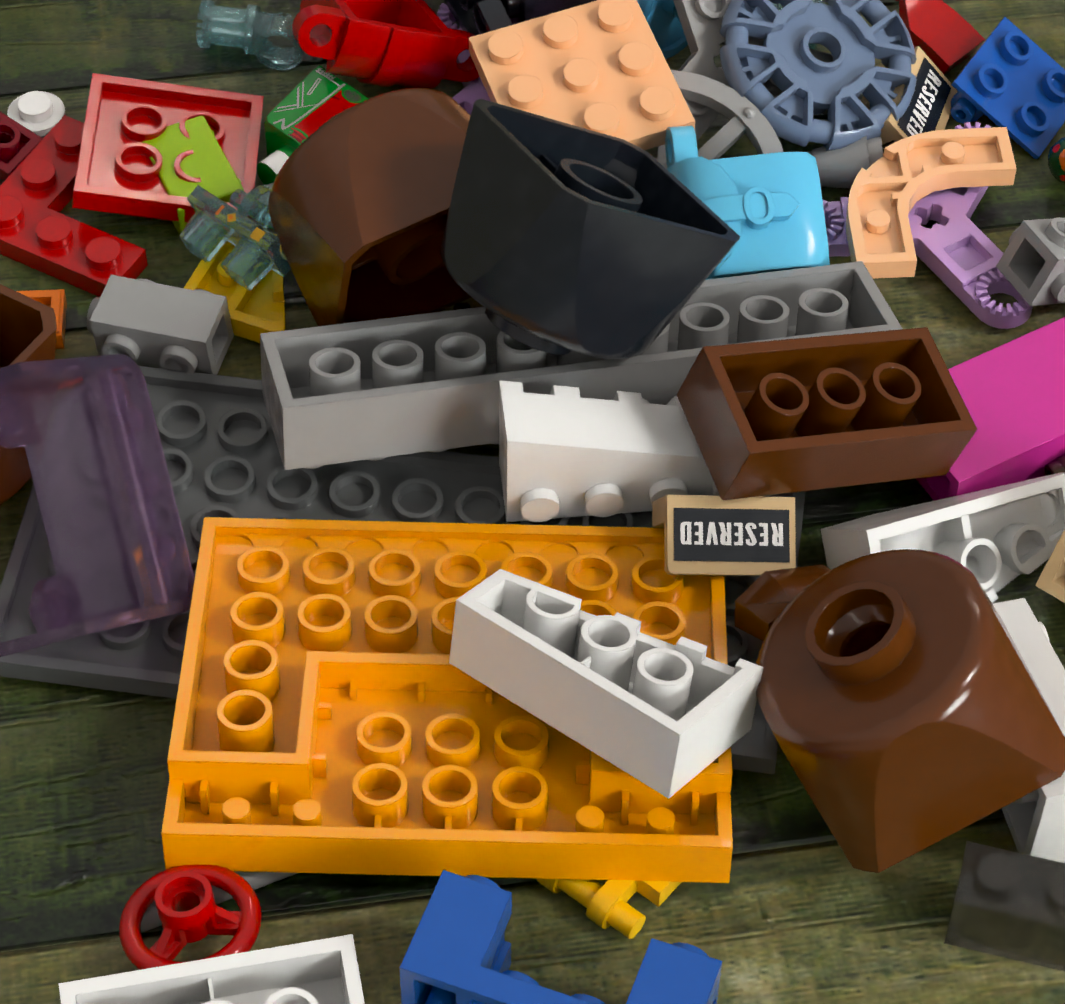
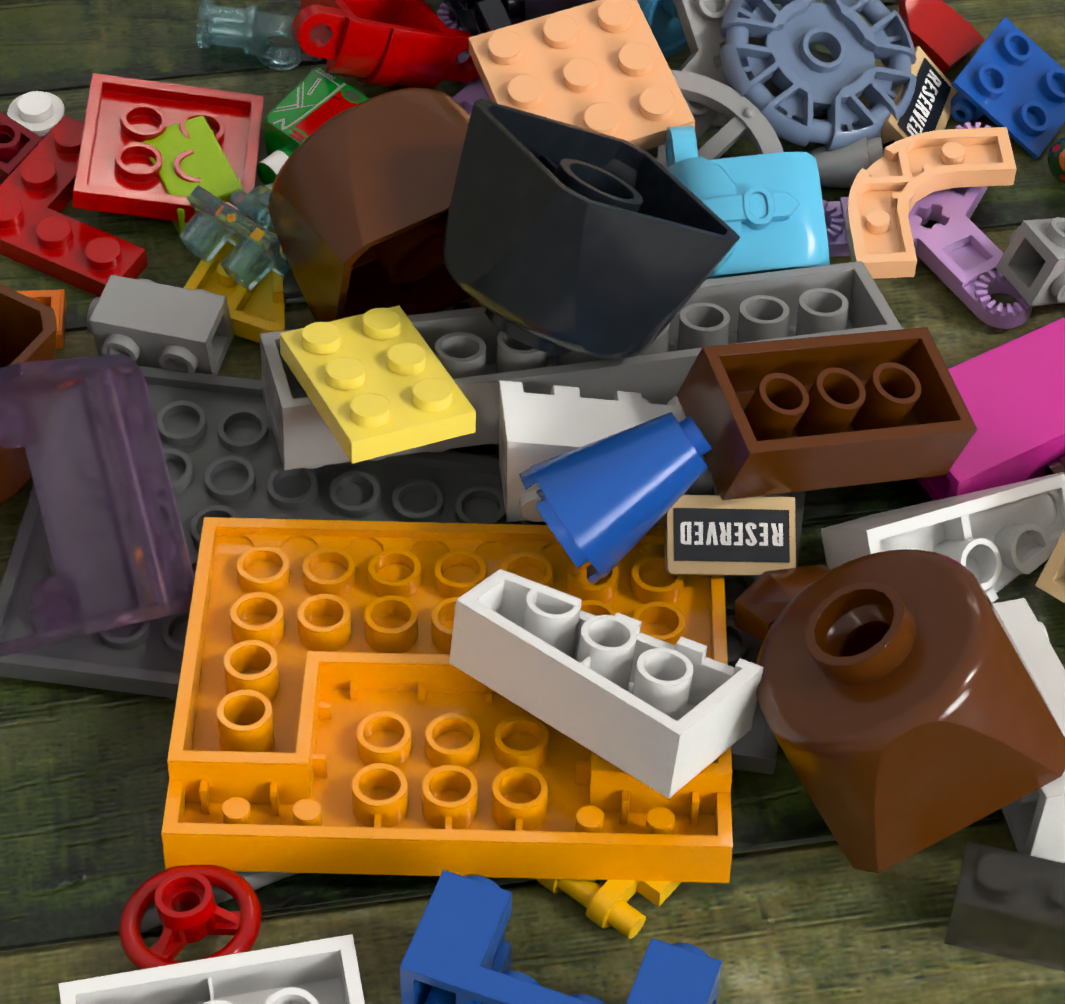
(377, 383): none -> light yellow plate
(617, 488): none -> blue cone

